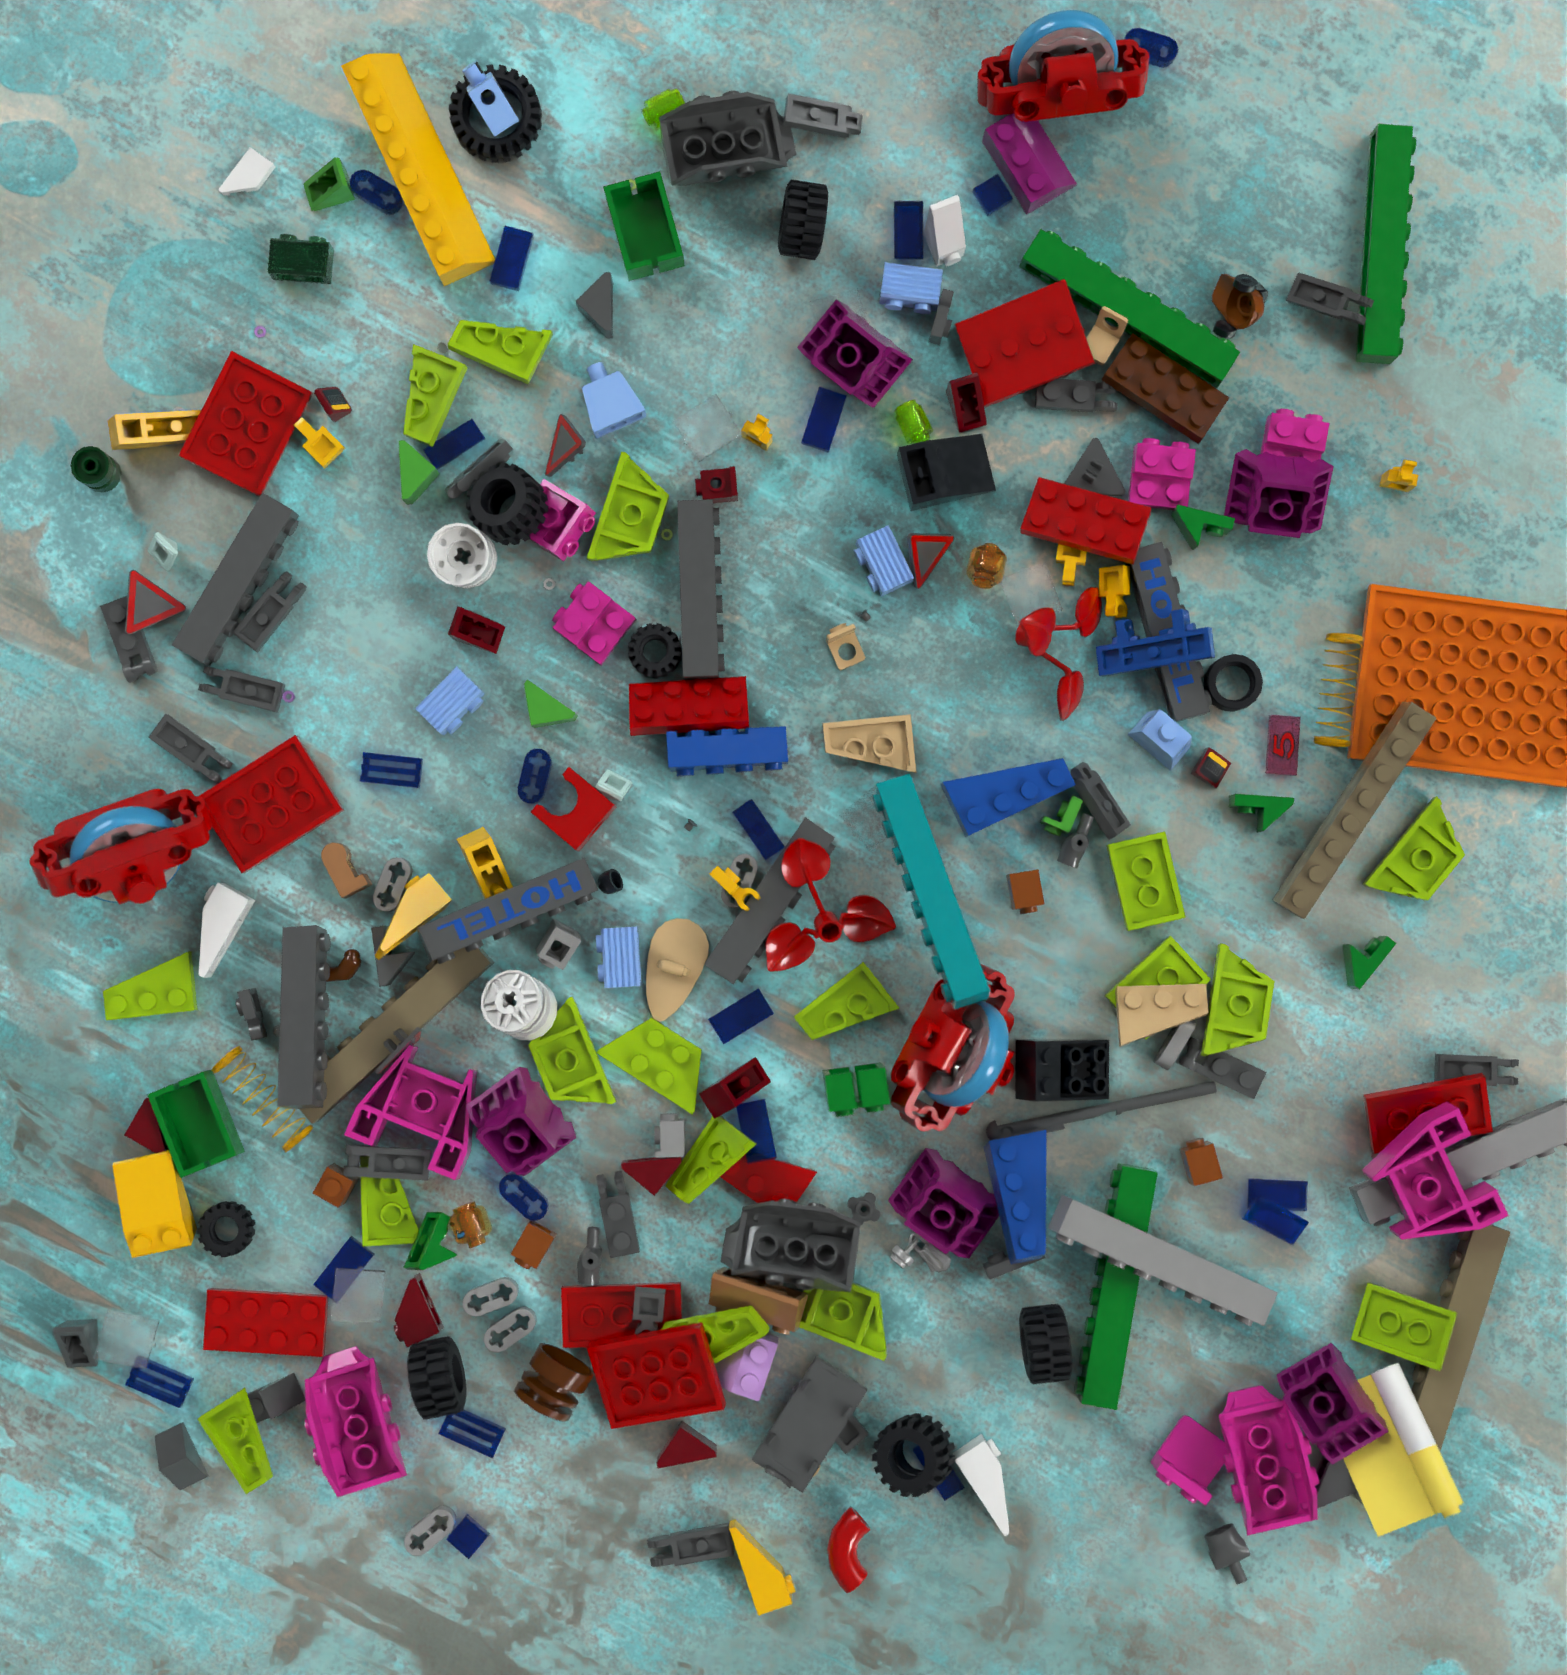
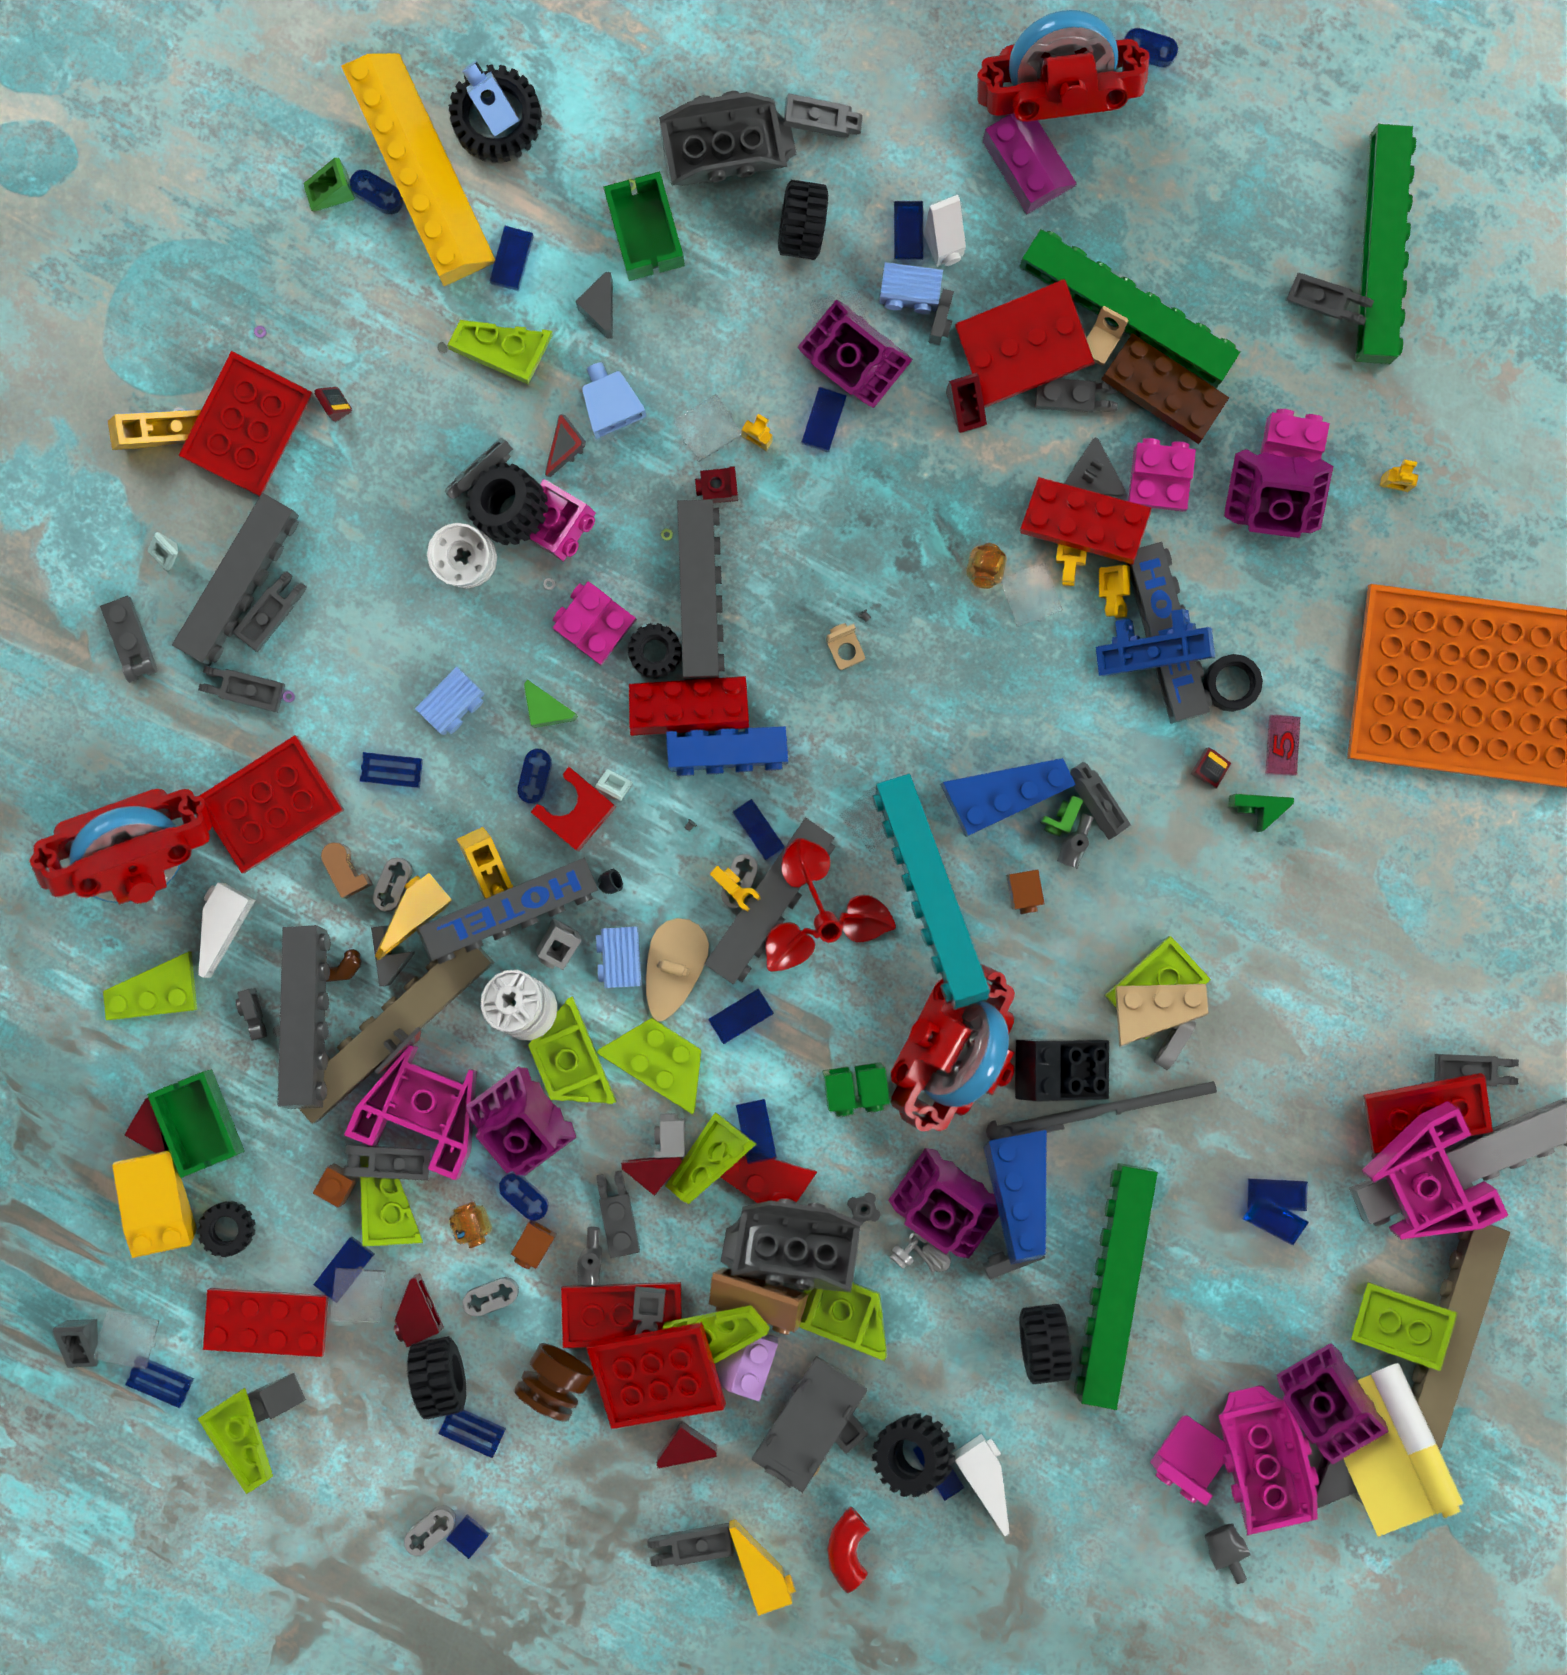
(95, 469): dark green wheel -> none
(148, 604): piece -> none
(178, 1457): dark grey slope -> none
(187, 746): dark grey hinge -> none
(231, 1056): yellow piece -> none
(248, 174): white tile -> none
(300, 259): clear green brick -> none
(320, 444): yellow plate -> none
(352, 1423): dark pink slope -> none
(415, 473): bright green slope -> none
(426, 1247): green slope -> none
(432, 392): lime wing -> none
(454, 444): clear blue piece -> none
(476, 630): dark red slope -> none
(514, 1334): light grey beam -> none
(629, 514): lime wing -> none
(660, 105): clear neon green brick -> none
(735, 1088): dark red slope -> none
(846, 1003): lime wing -> none
(873, 740): tan wing -> none
(883, 560): light blue brick -> none
(913, 422): clear neon green brick -> none
(925, 553): piece -> none
(945, 470): black slope -> none
(992, 195): clear blue tile -> none
(1036, 635): red plant -> none
(1145, 881): lime plate -> none
(1162, 737): light blue torso -> none
(1162, 1260): light grey brick -> none
(1192, 521): green slope -> none
(1200, 1162): dark orange brick -> none
(1224, 1069): dark grey plate -> none
(1237, 1004): lime wing -> none
(1239, 301): dark orange cap -> none
(1340, 638): yellow piece -> none
(1354, 809): dark tan brick -> none
(1360, 966): green slope -> none
(1419, 857): lime wing -> none

